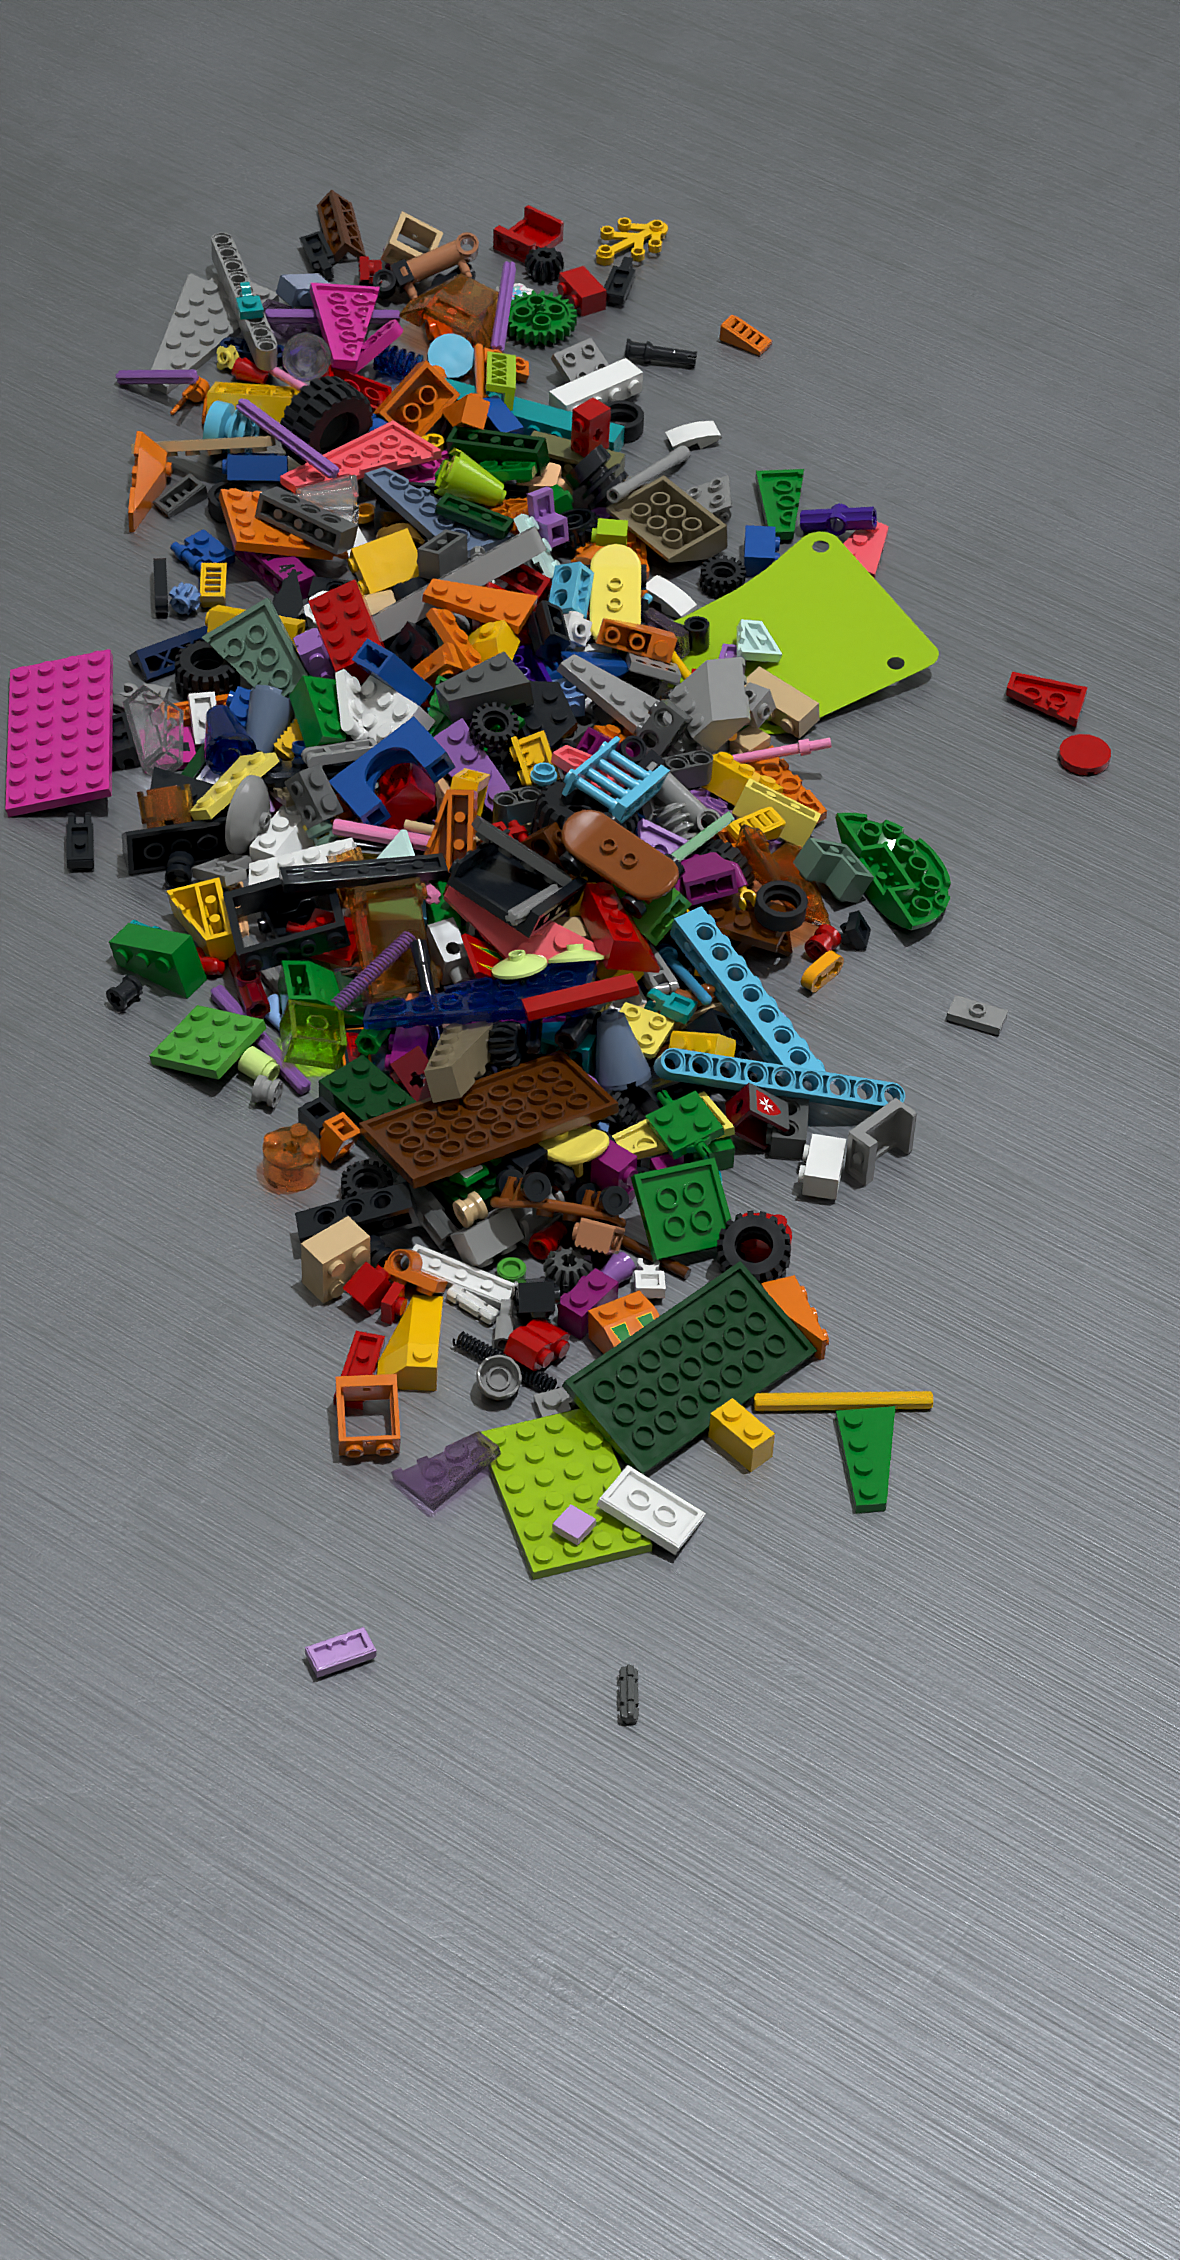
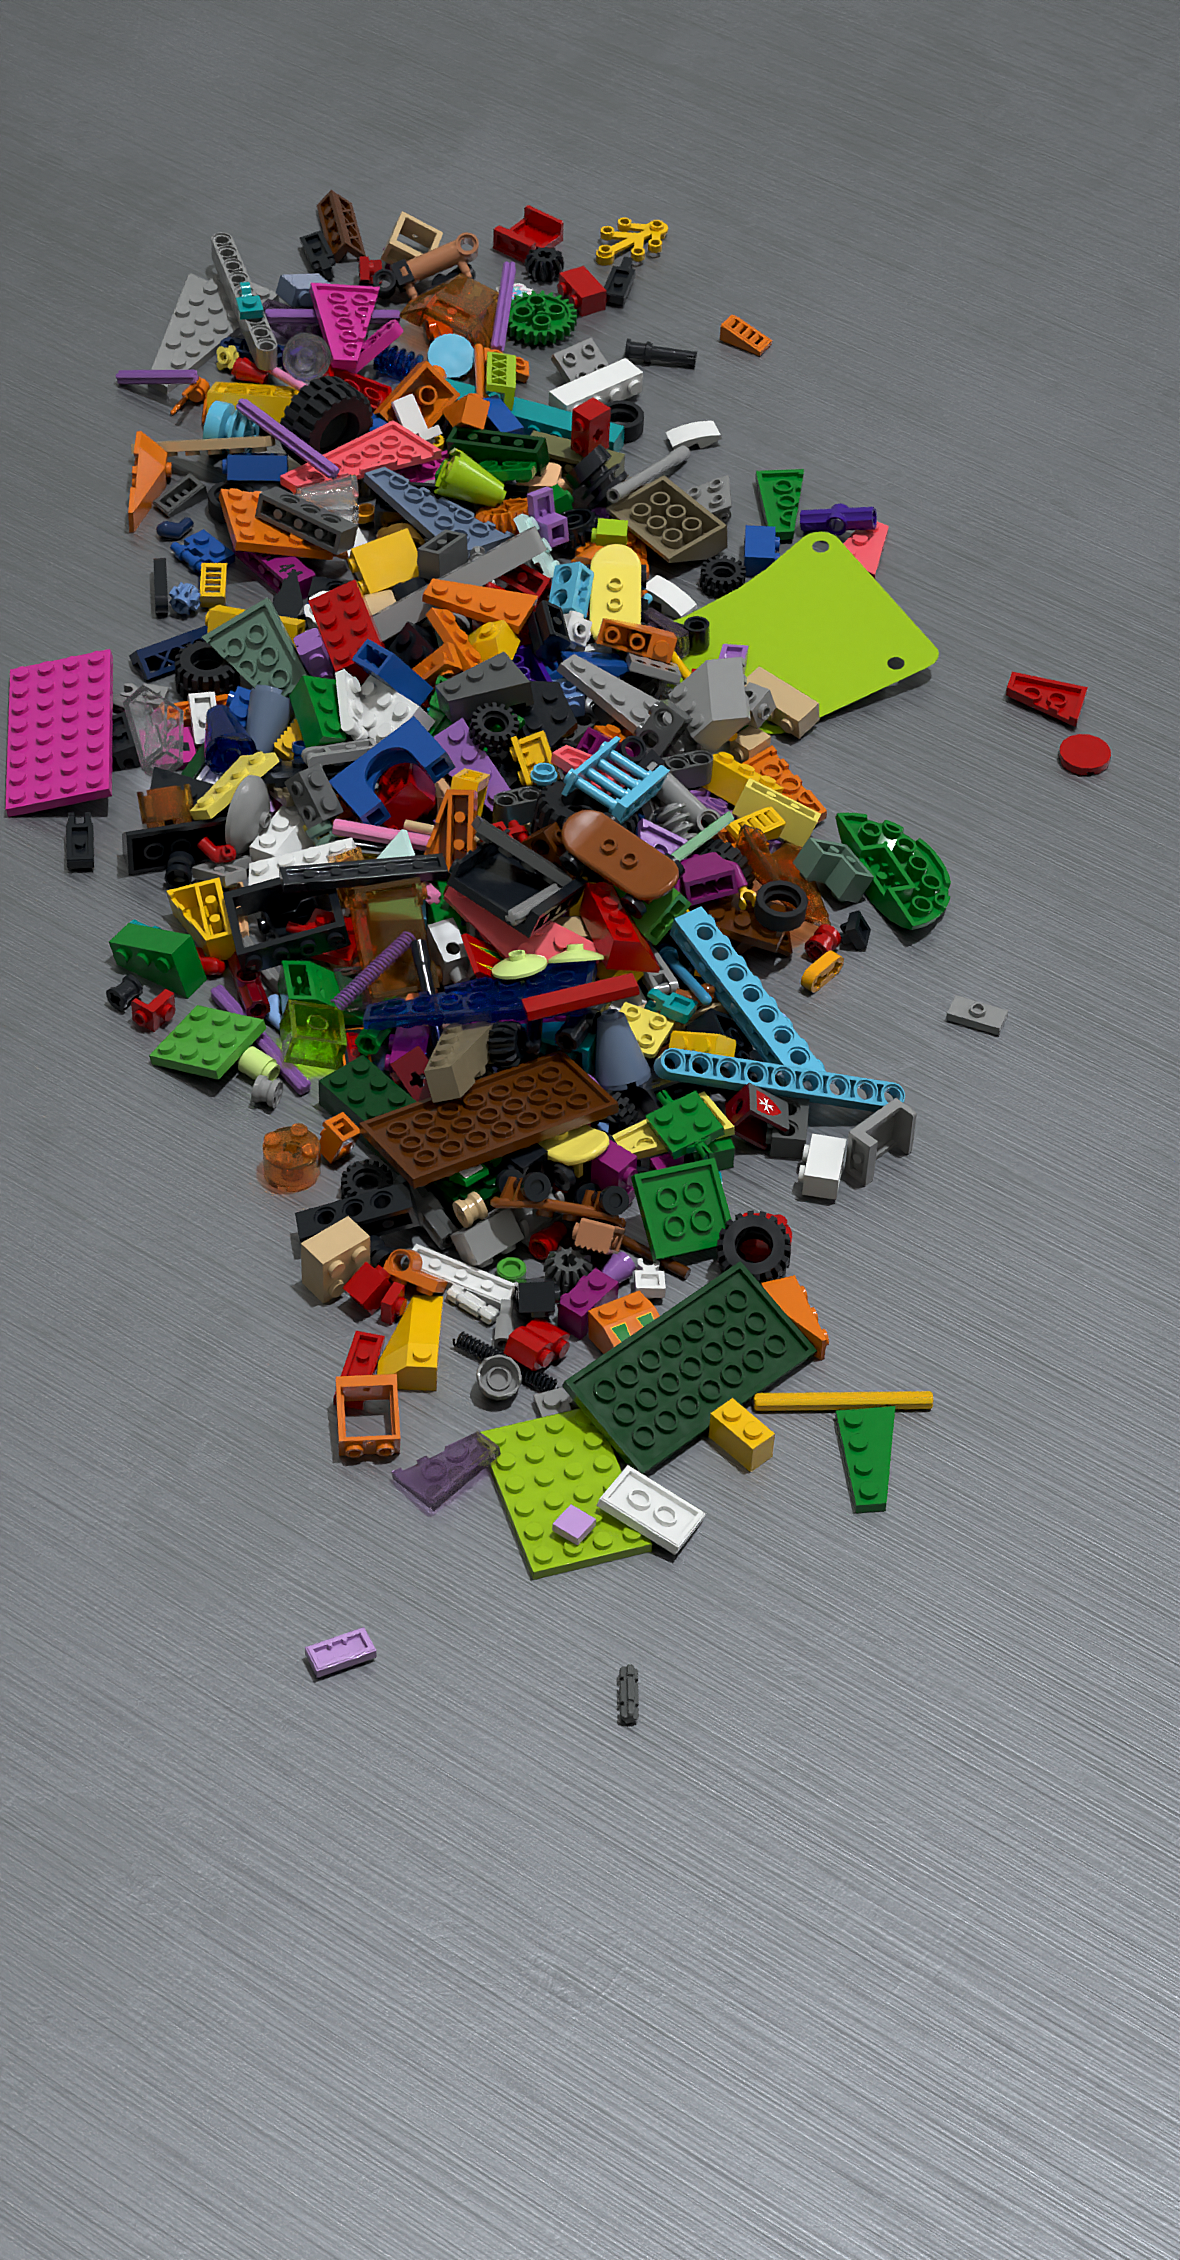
(156, 1012): none -> red bracket
(174, 530): none -> dark blue arm
(217, 854): none -> red arm
(315, 1113): black brick -> none
(412, 419): none -> white bracket
(474, 516): dark green plate -> none
(756, 642): light aqua wing -> none
(803, 747): bright pink bar -> none

